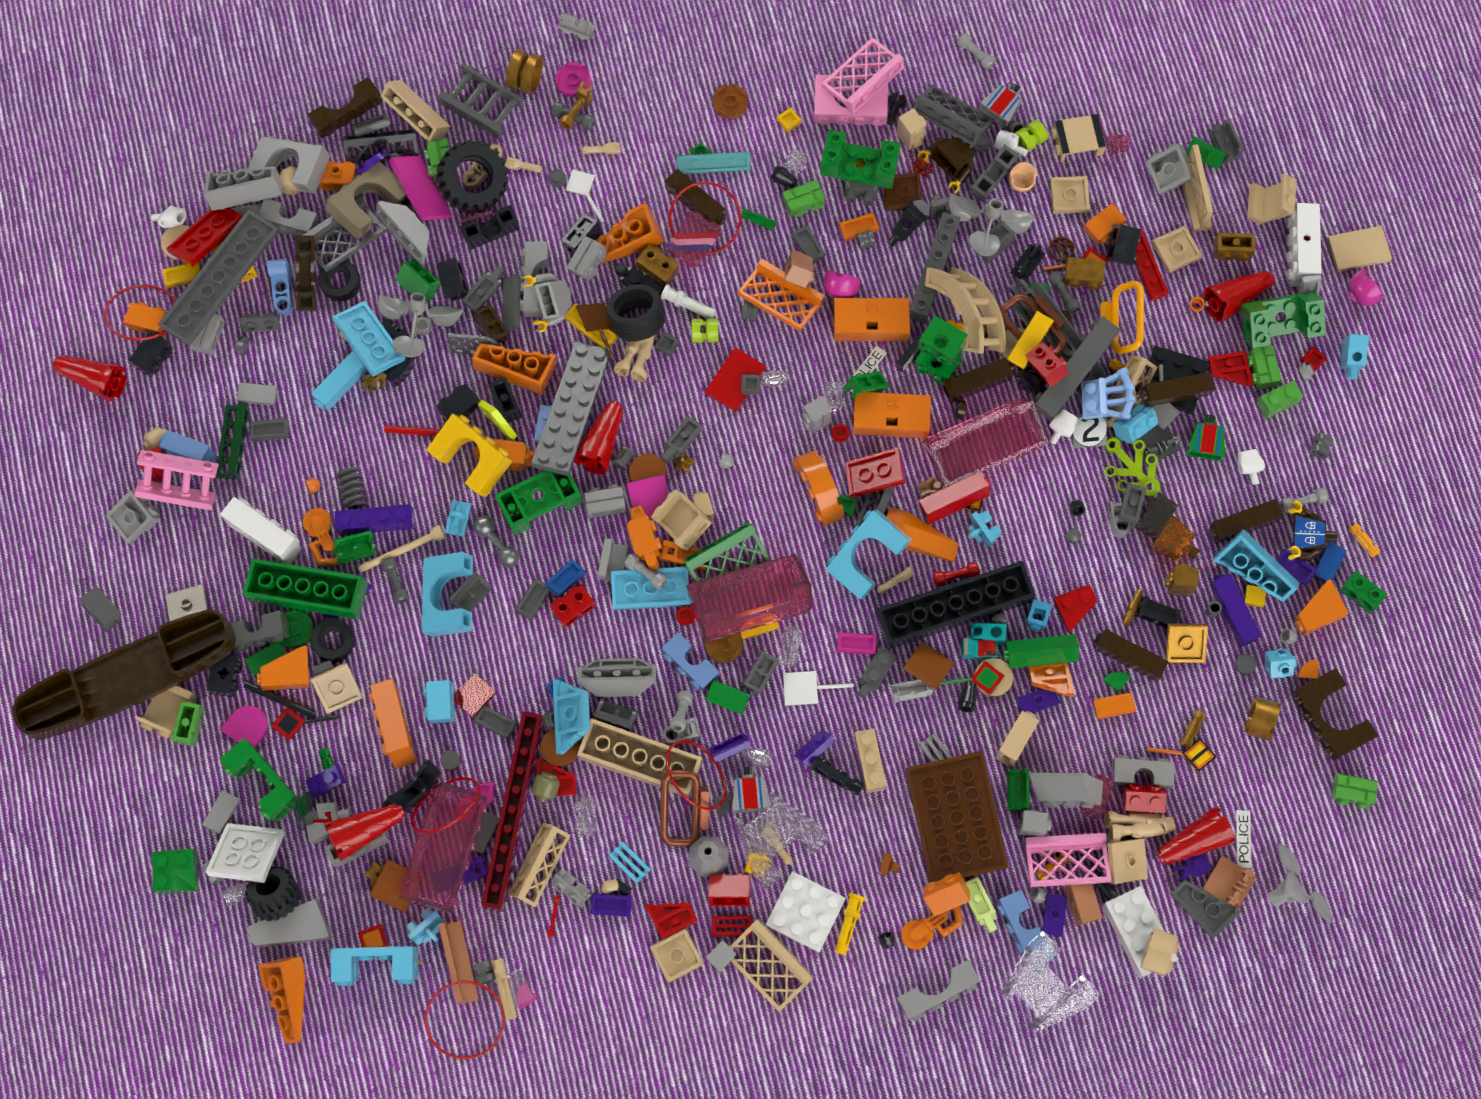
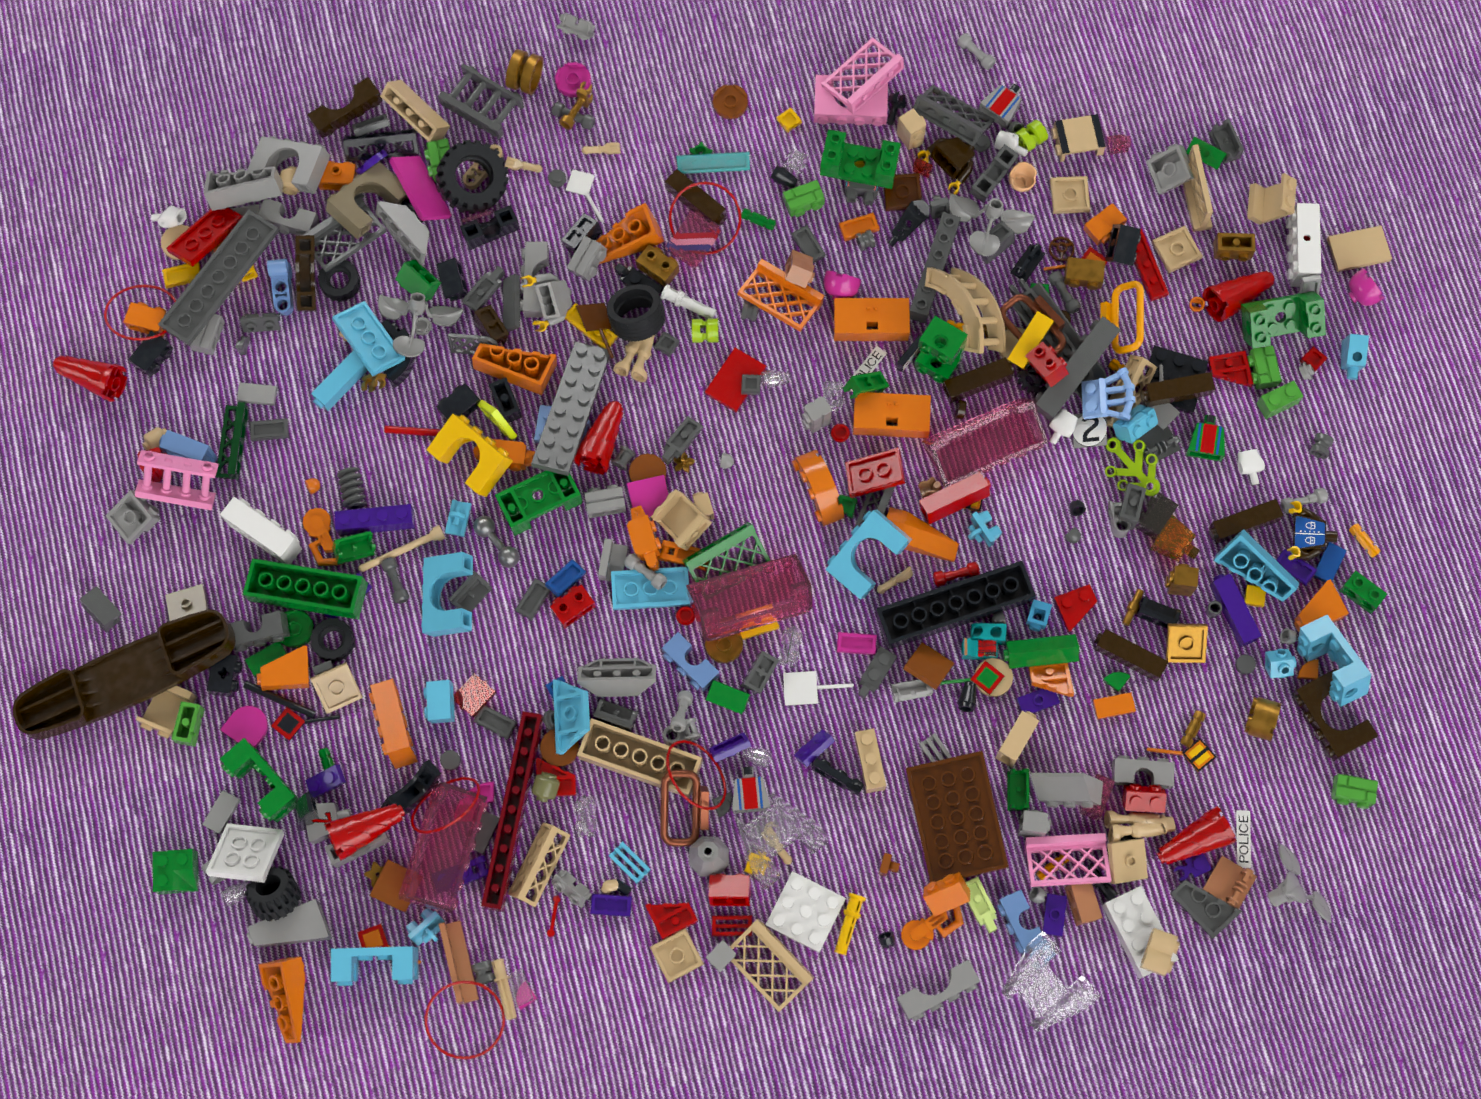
(1324, 637): none -> medium azure plate

